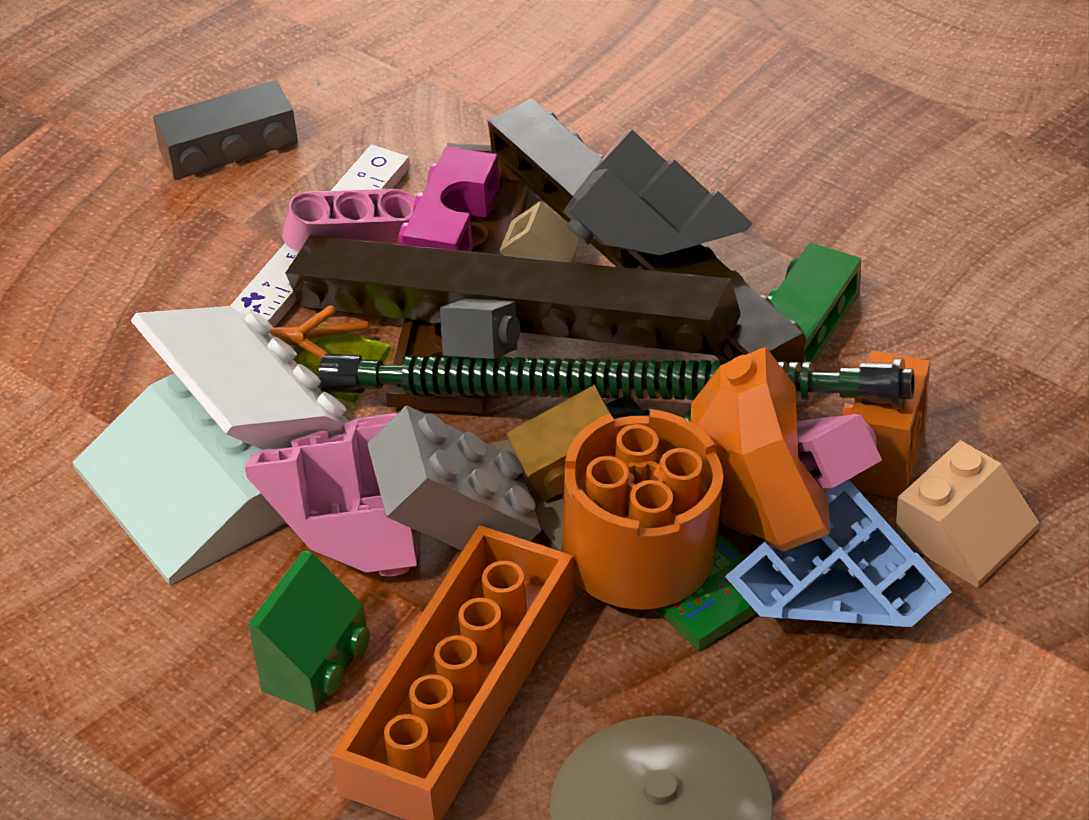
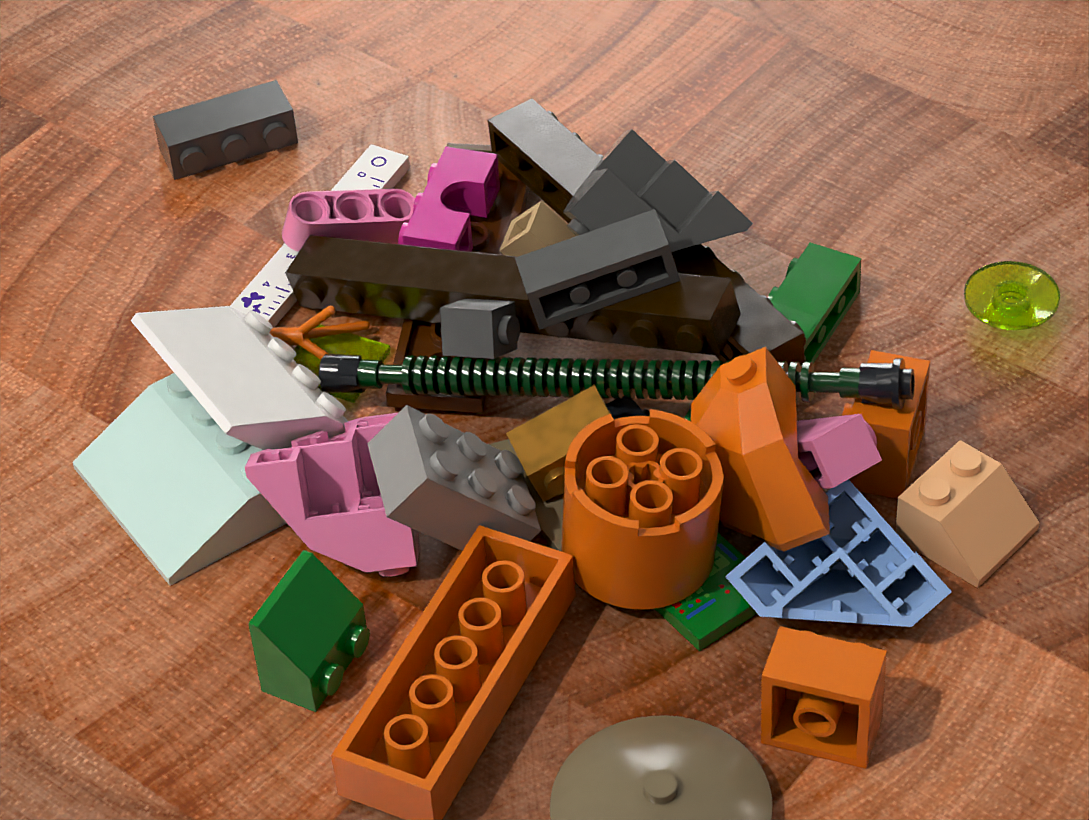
(597, 269): none -> dark grey brick
(822, 696): none -> orange brick
(1011, 295): none -> clear neon green dish

